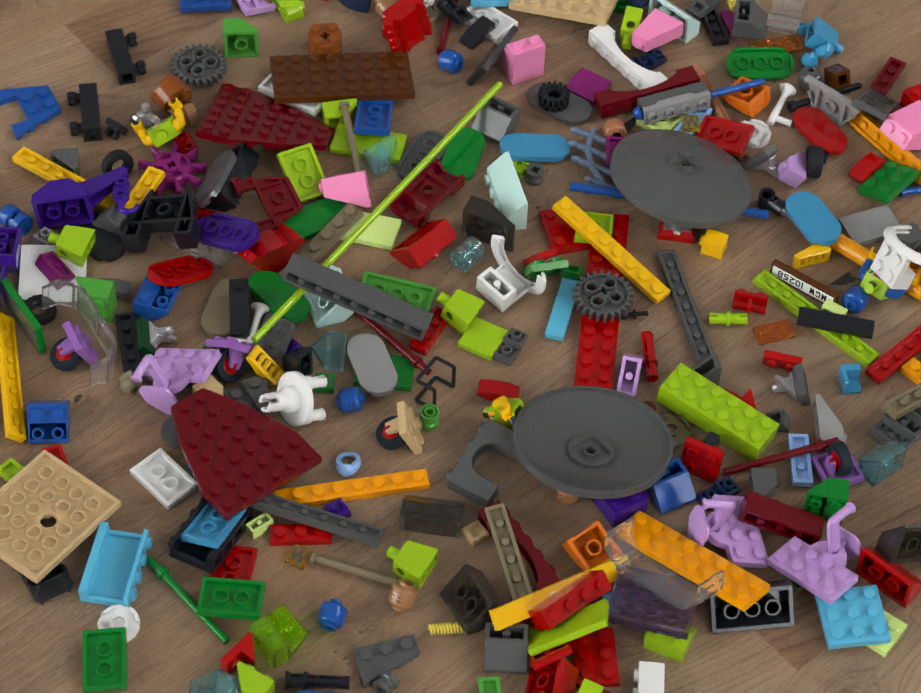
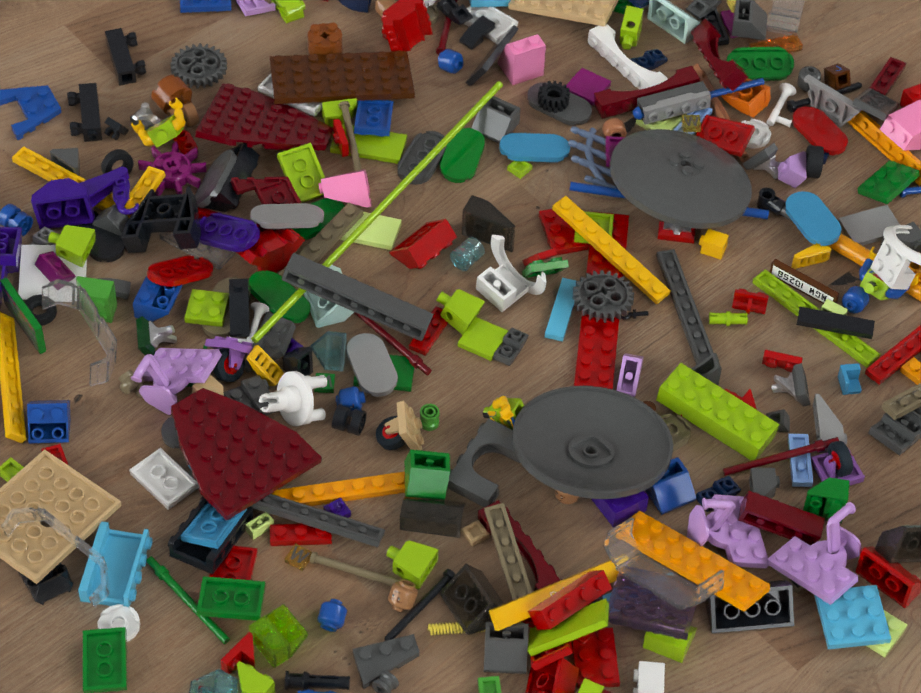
(29, 514): none -> clear windscreen
(71, 350): medium lavender plate -> none
(128, 341): black tile -> none
(207, 308): none -> lime plate
(240, 38): bright green slope -> none
(287, 215): none -> light grey tile
(340, 137): none -> red plate
(343, 416): none -> black wheel
(347, 470): light blue piece -> none
(381, 154): clear light blue slope -> none
(411, 292): bright green plate -> none
(415, 205): dark red piece -> none
(426, 474): none -> green slope
(428, 386): black piece -> none
(448, 575): none -> black bar
(494, 389): red slope -> none
(507, 190): light aqua slope -> none
(534, 174): dark grey wheel -> none
(572, 272): green tile -> none
(588, 546): orange slope -> none
(650, 363): red pin -> none
(656, 30): bright pink slope -> none
(703, 457): red plate -> none
(728, 72): none -> dark red arch
(773, 332): clear orange plate -> none
(820, 38): dark azure torso -> none
(866, 167): red slope -> none
(883, 461): clear light blue slope -> none

